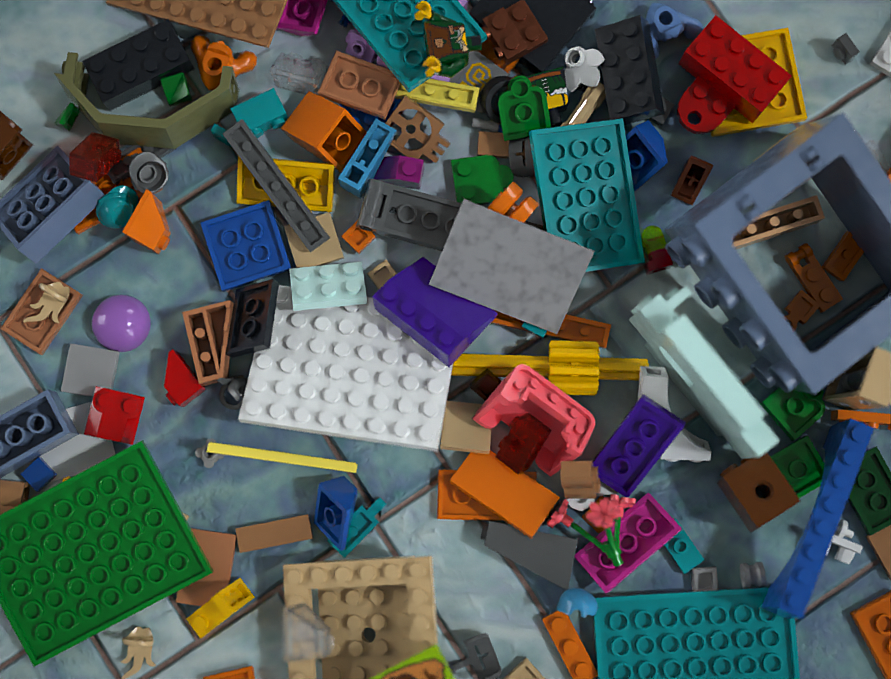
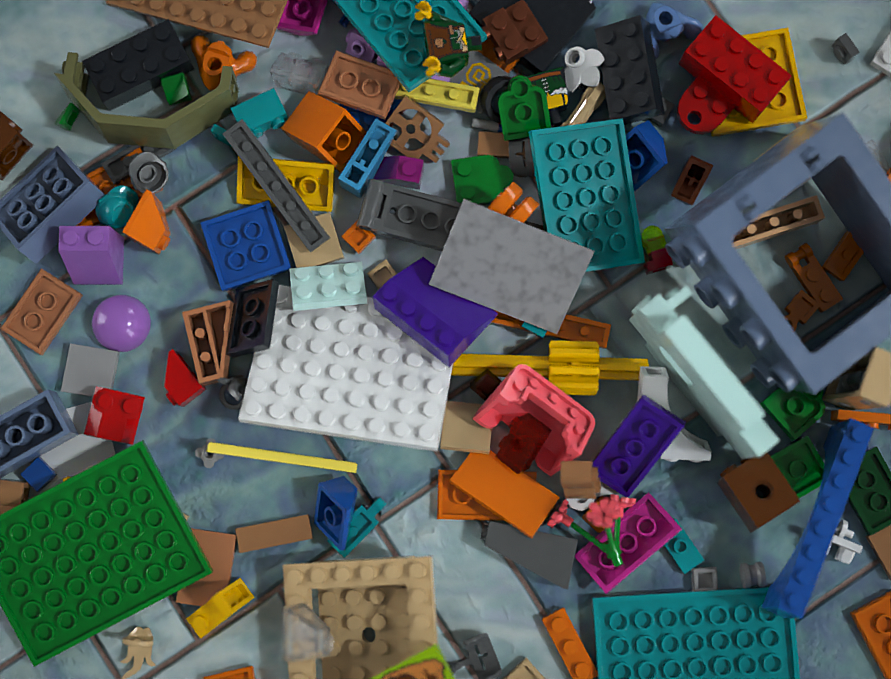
(52, 300): tan piece -> none
(92, 254): none -> medium lavender slope
(94, 157): clear red brick -> none
(577, 599): dark azure hair -> none

